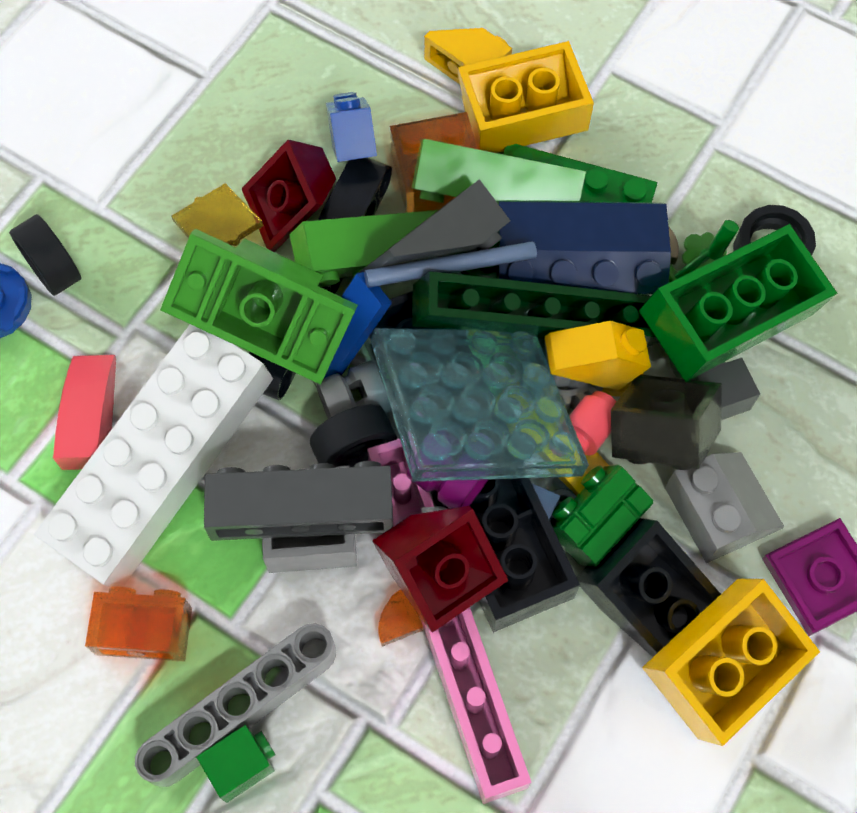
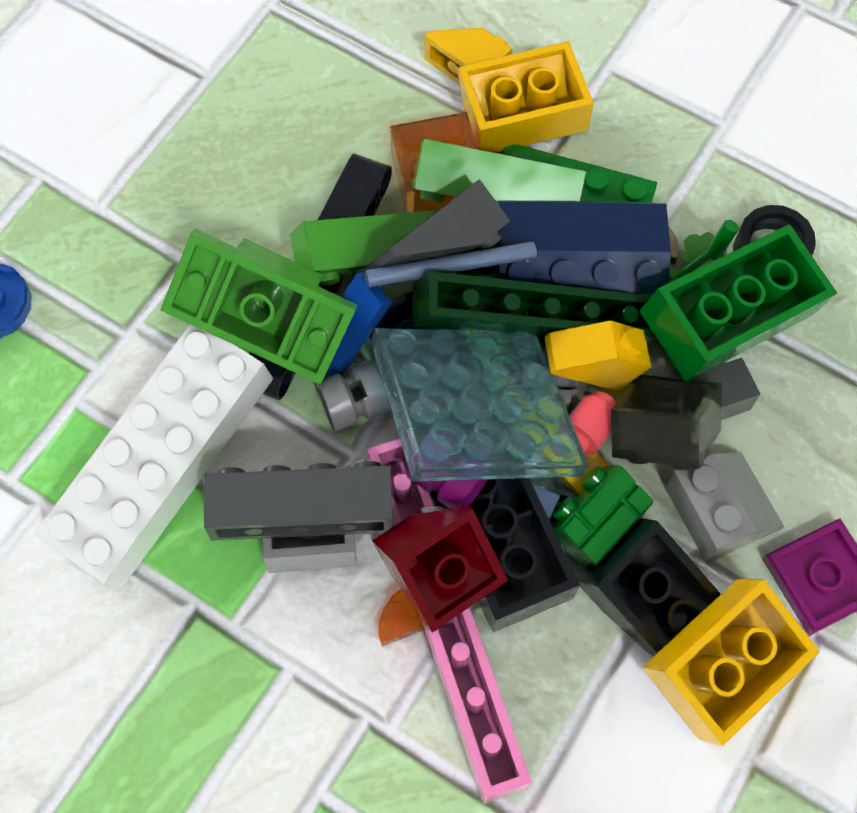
(45, 254): black tyre -> none
(84, 410): coral slope -> none
(139, 624): clear orange brick -> none
(214, 707): light grey beam -> none
(219, 215): clear yellow piece -> none
(237, 762): green brick -> none
(288, 190): dark red slope -> none
(350, 433): black tyre -> none
(351, 127): brick -> none

